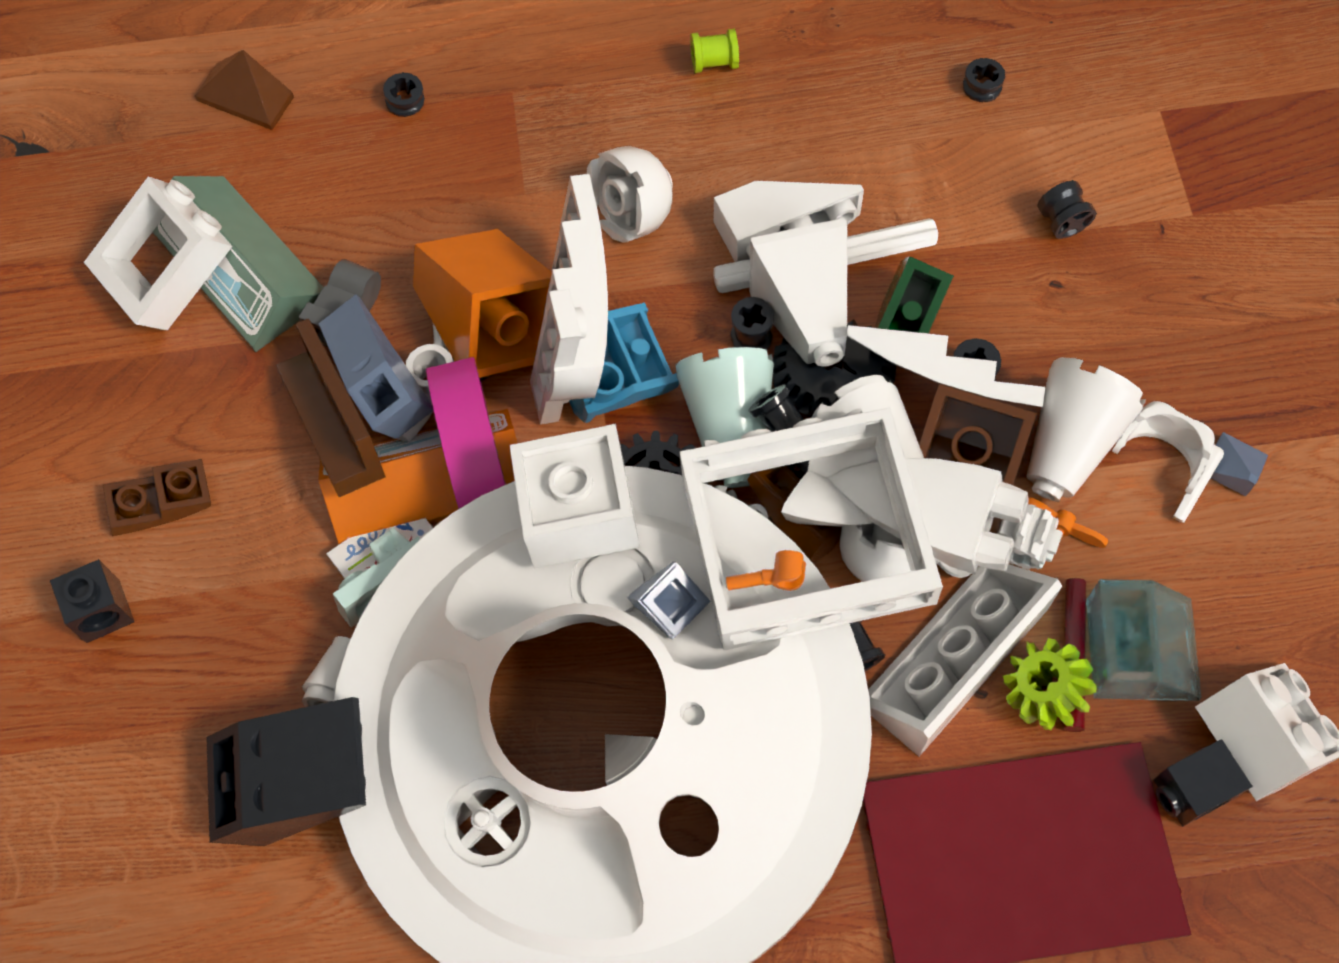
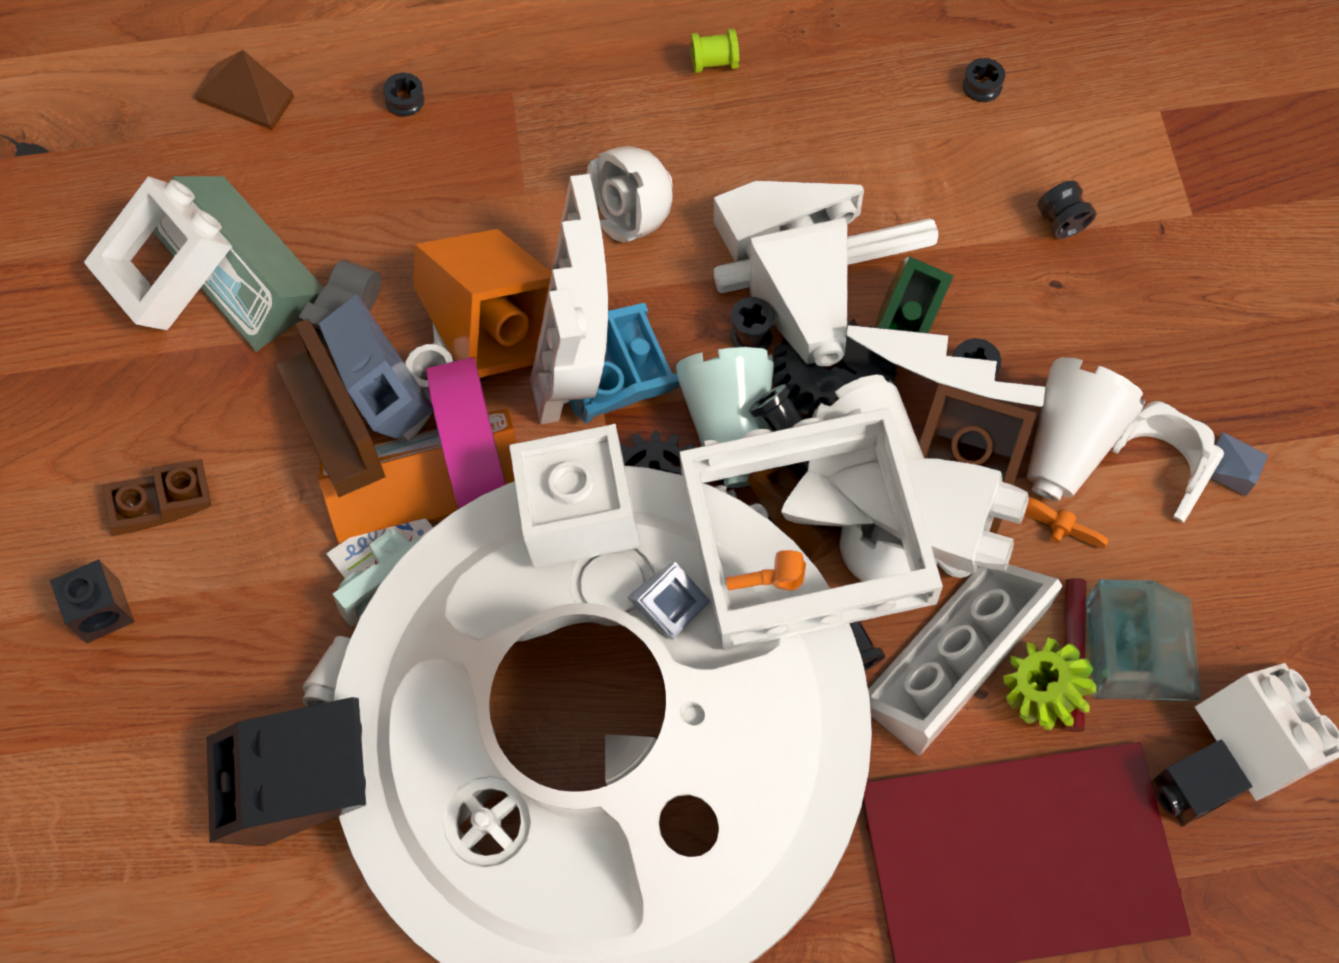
(1033, 539): white gear -> none

